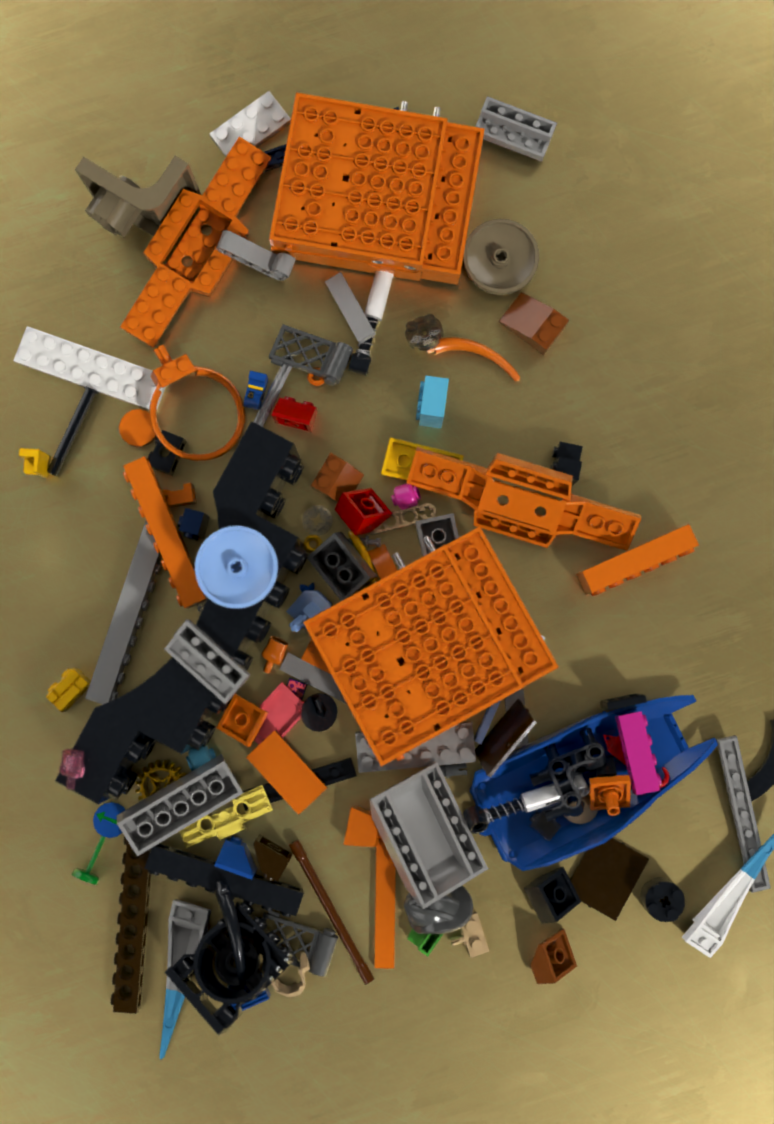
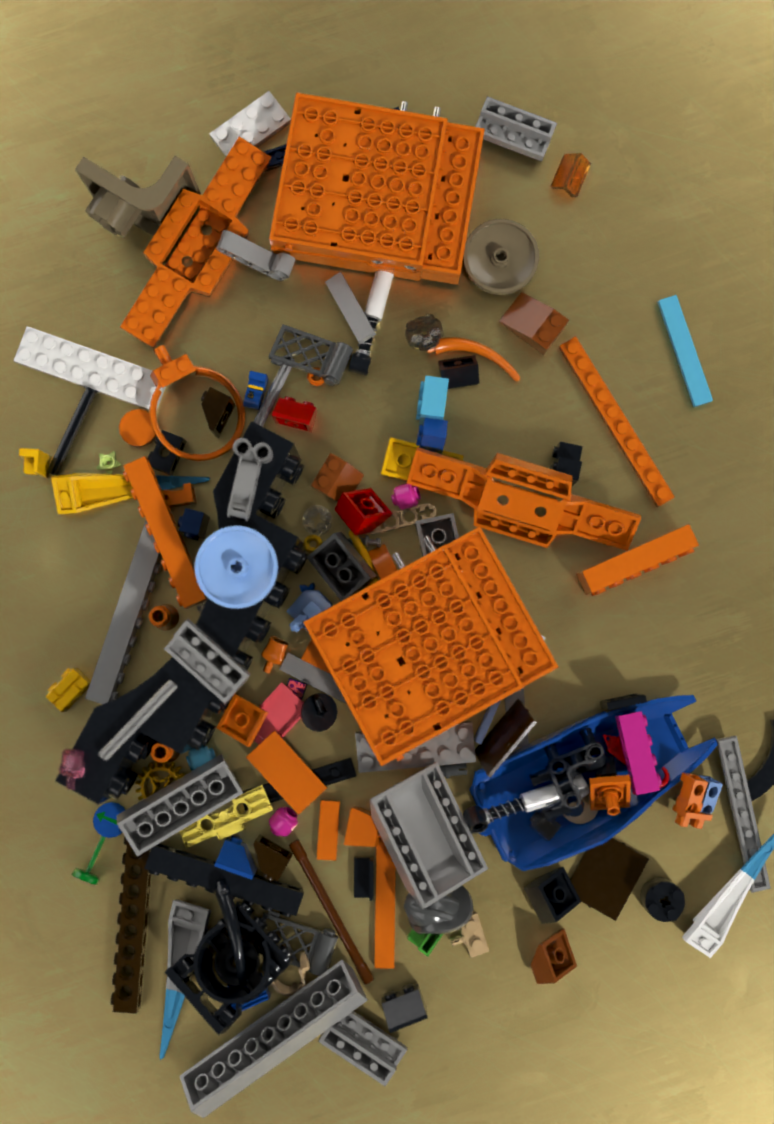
(87, 491): none -> yellow plate
(103, 462): none -> yellowish green plate
(138, 719): none -> light grey axle
(156, 753): none -> orange plant
(170, 618): none -> orange plant
(217, 409): none -> dark brown slope
(246, 478): none -> light grey piece
(272, 1039): none -> light grey brick
(283, 821): none -> dark pink head
(328, 830): none -> orange tile
(364, 877): none -> black panel
(364, 1046): none -> light grey brick
(404, 1007): none -> black slope
(432, 435): none -> blue brick
(460, 371): none -> black panel
(571, 173): none -> clear orange panel
(616, 421): none -> orange plate
(685, 351): none -> medium azure tile
(696, 800): none -> orange hips

